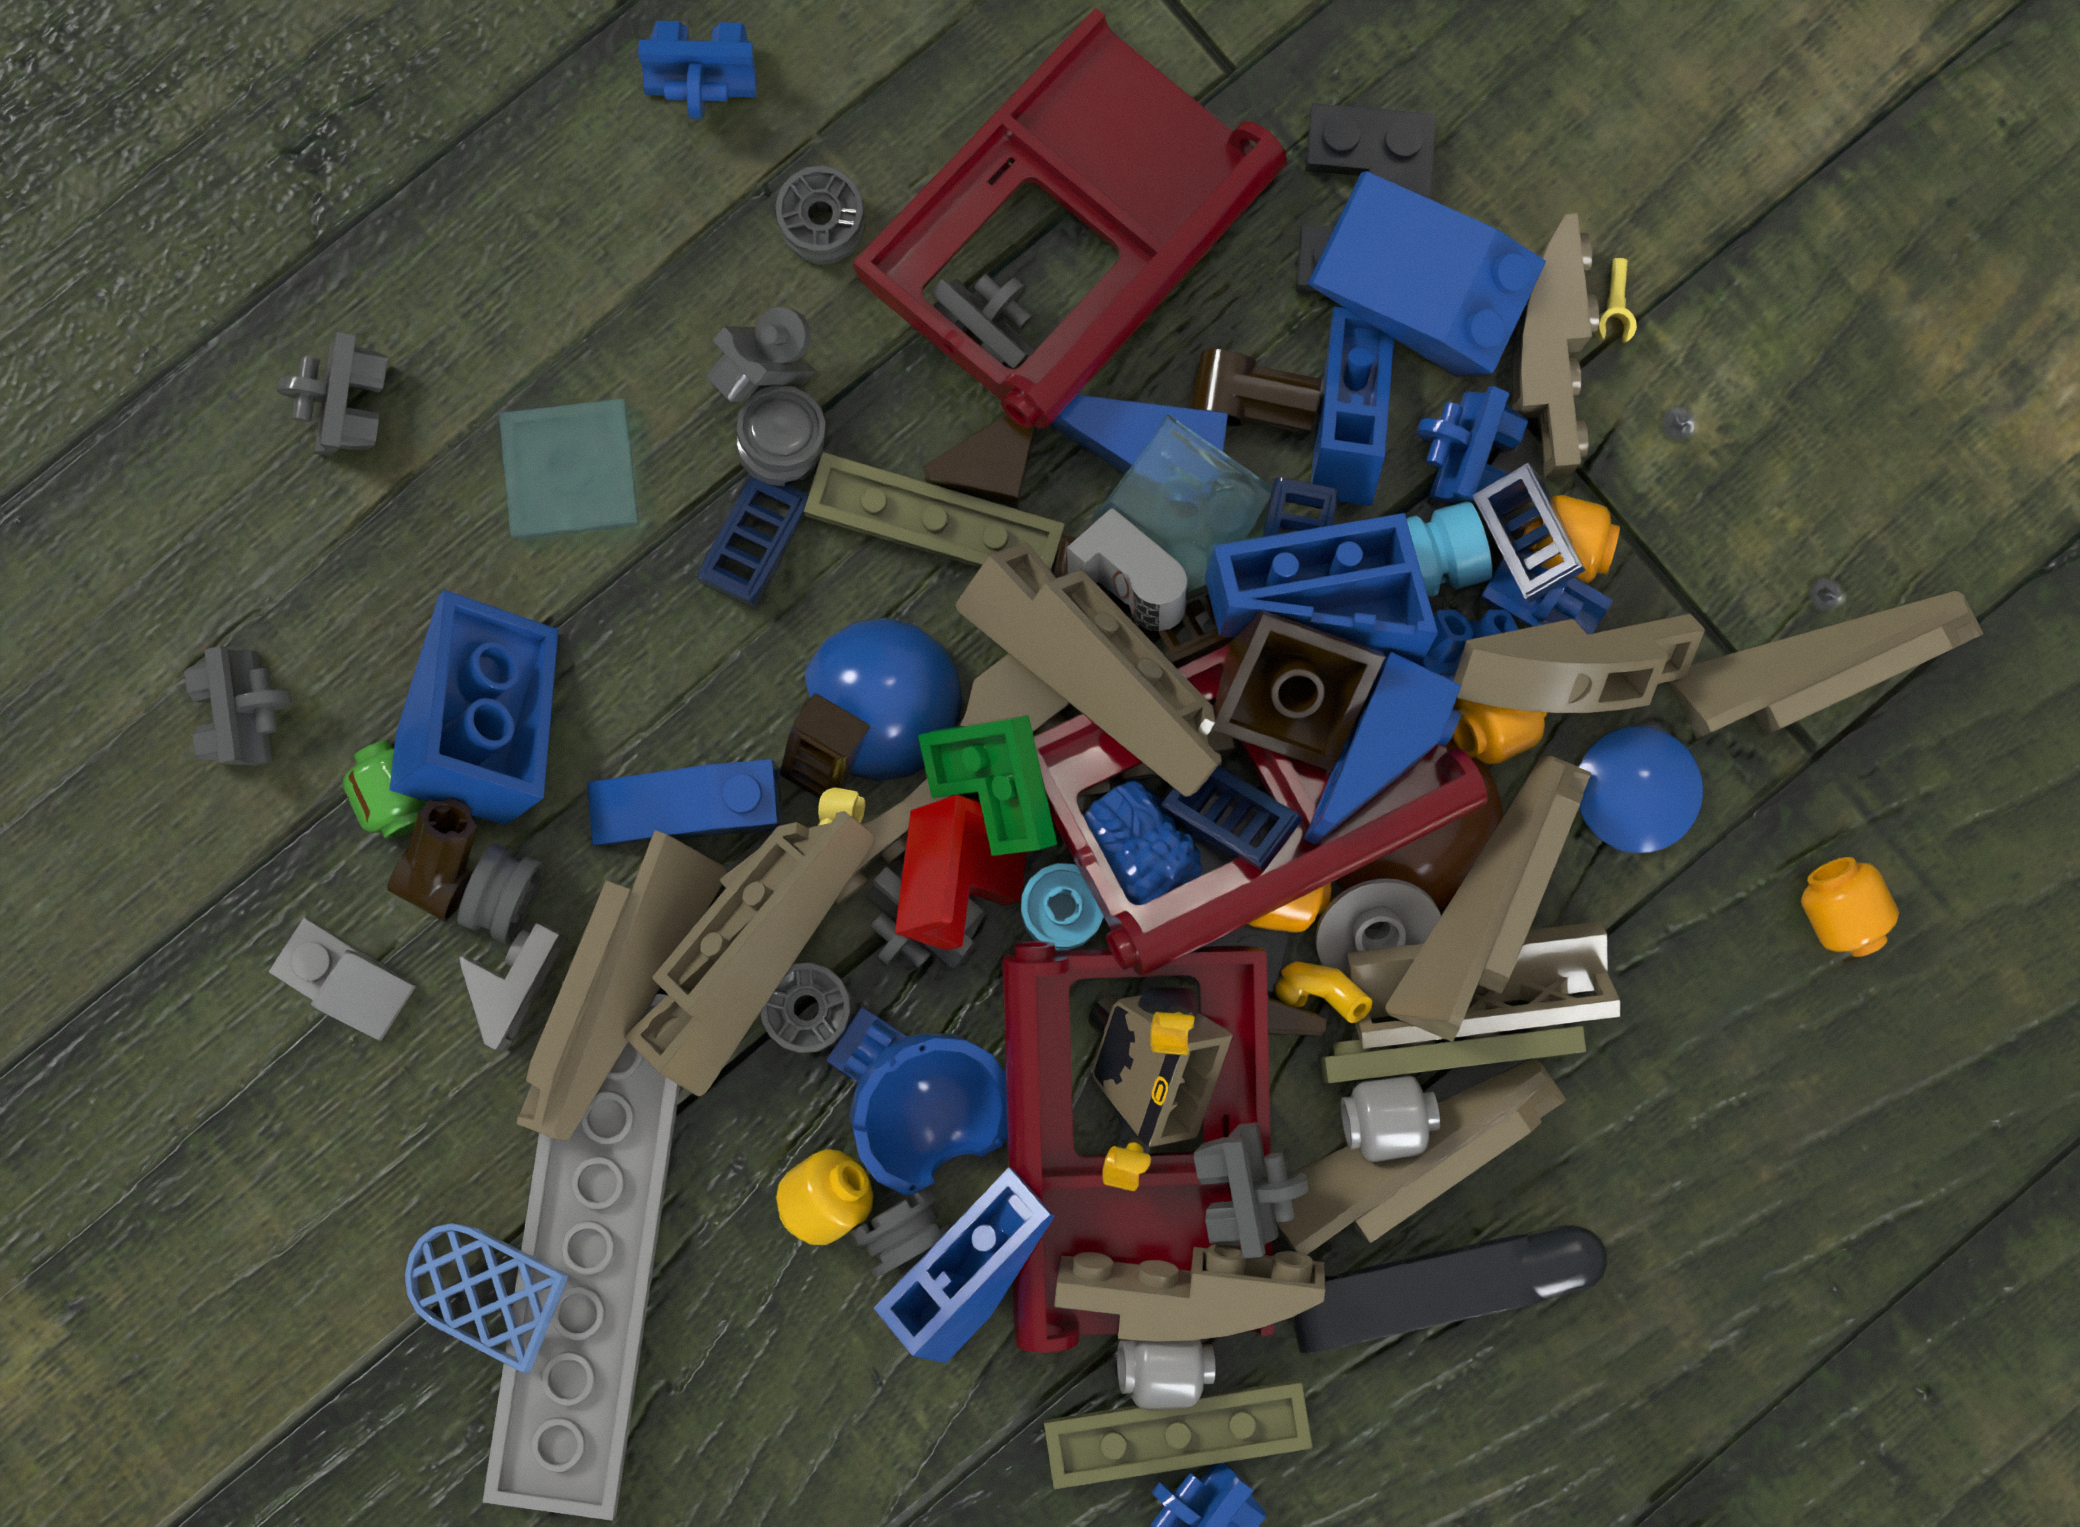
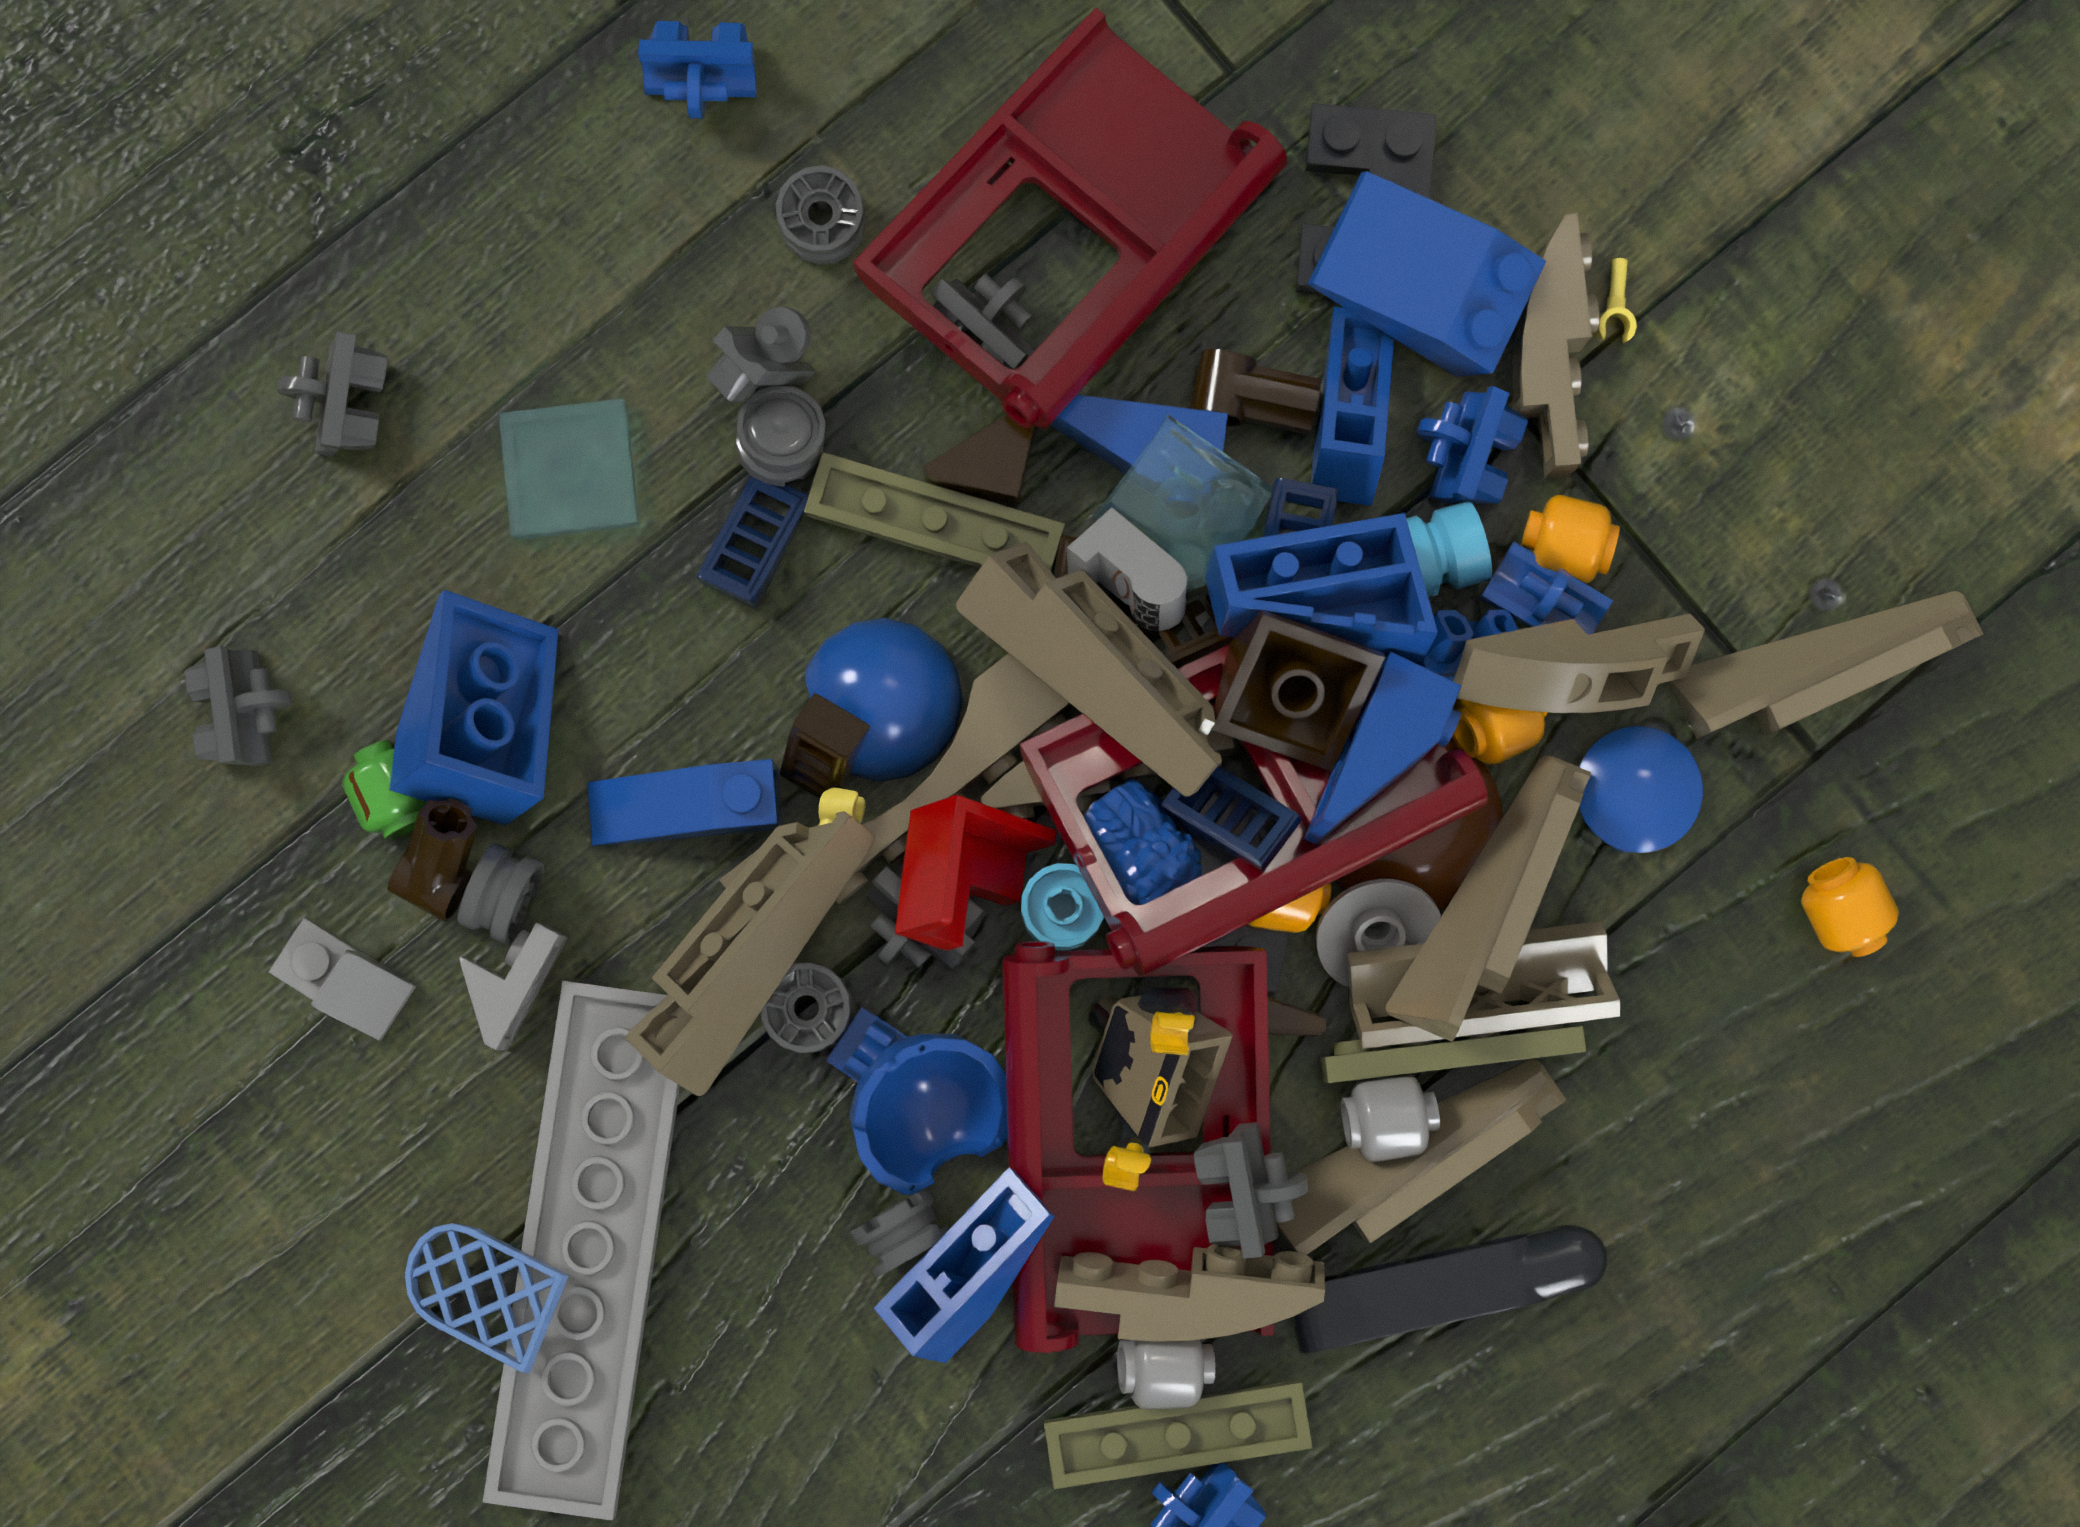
(613, 980): dark tan wedge -> none
(824, 1197): yellow head -> none
(1004, 769): green plate -> none
(1327, 982): yellow arm -> none
(1506, 497): slope -> none

